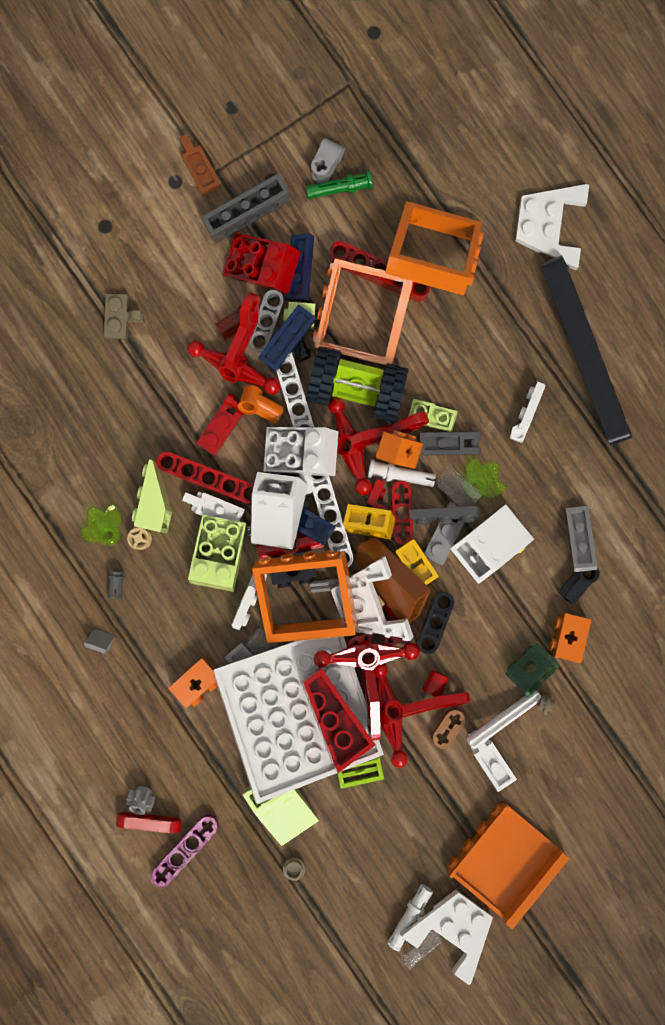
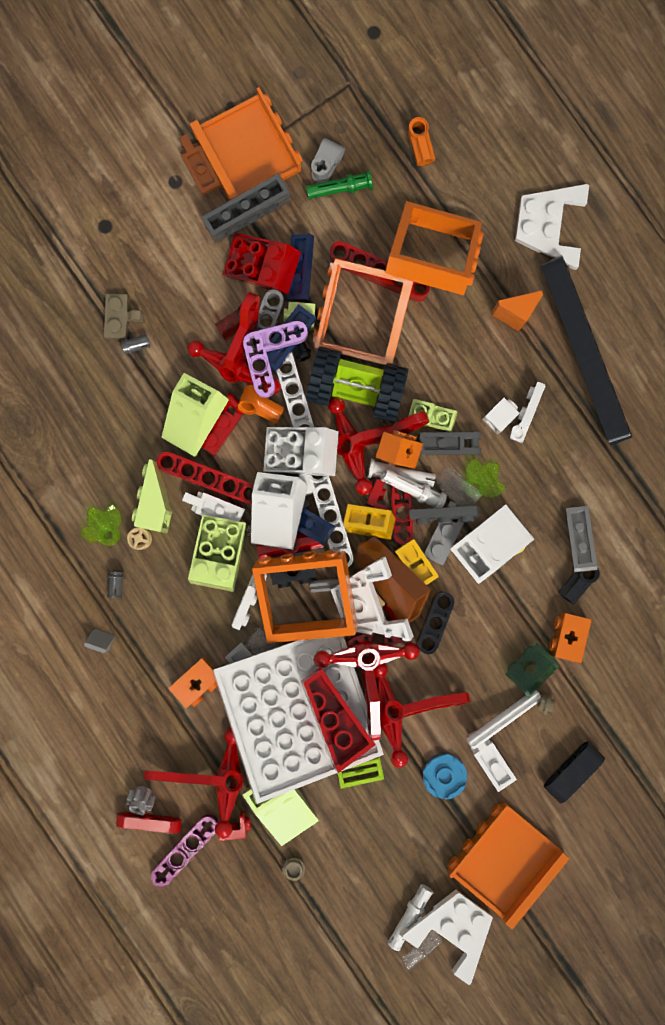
(135, 344): none -> dark grey pin
(192, 414): none -> yellowish green slope
(225, 795): none -> red piece
(239, 830): none -> bracket
(247, 145): none -> orange panel
(265, 346): none -> lavender beam
(421, 142): none -> orange piece
(421, 492): none -> white pin
(435, 683): red beam -> none
(444, 776): none -> dark azure tile
(453, 731): medium nougat beam -> none
(501, 415): none -> white brick
(516, 310): none -> orange slope
(574, 772): none -> black beam

